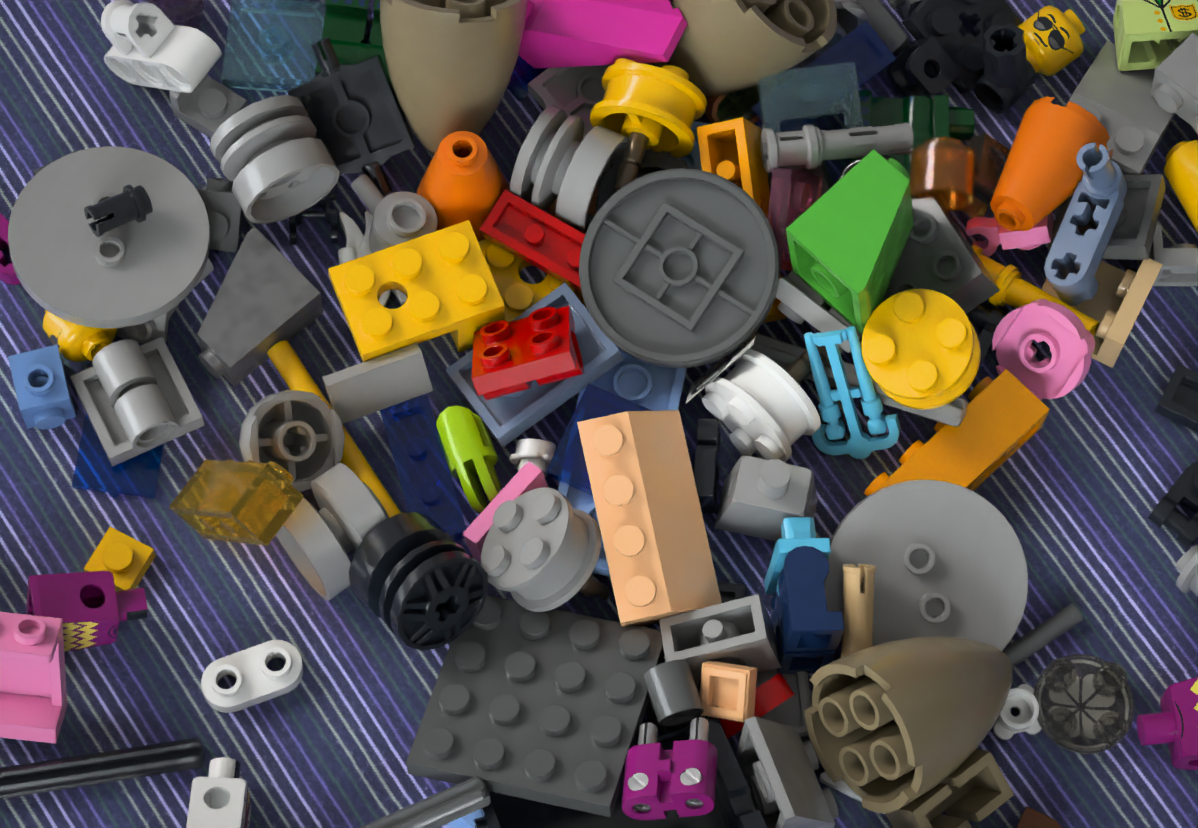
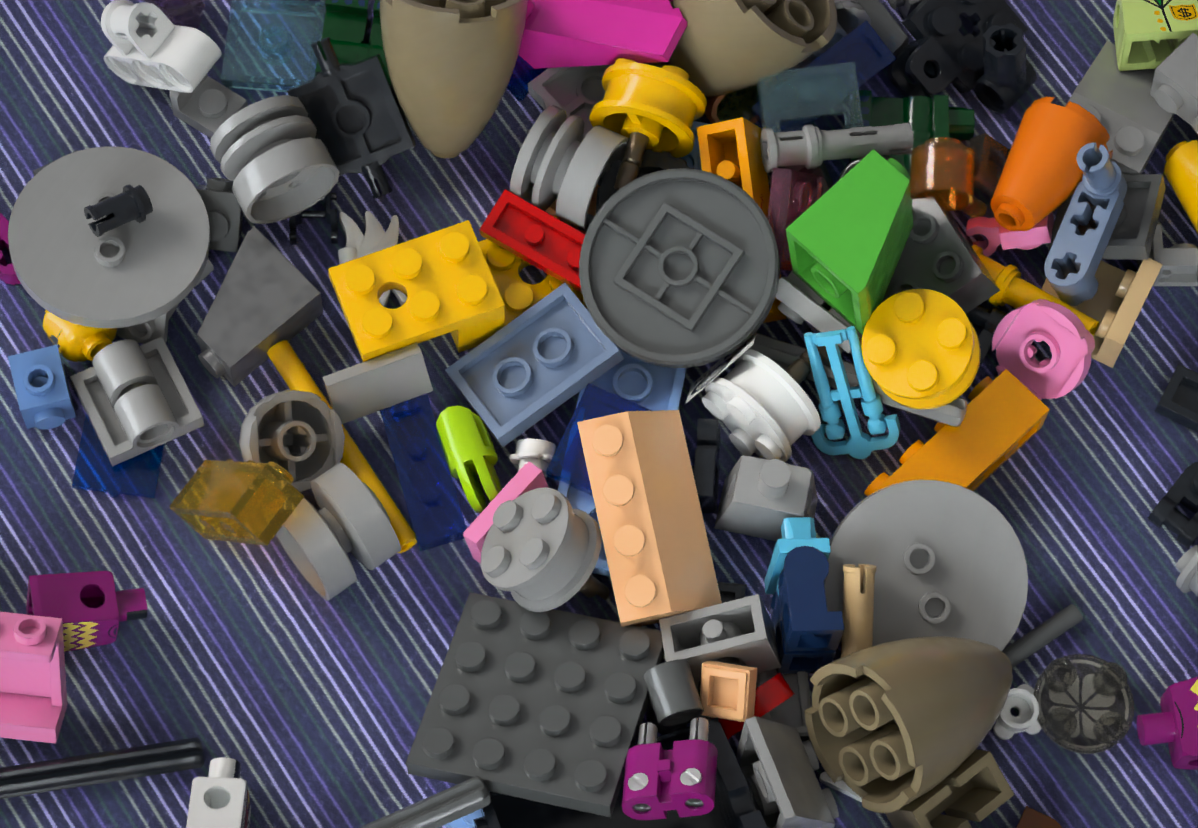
(123, 557): yellow plate -> none
(254, 680): white plate -> none
(396, 216): light grey piece -> none
(418, 580): black wheel -> none
(462, 181): orange cone -> none
(525, 350): red plate -> none
(1052, 39): yellow head -> none

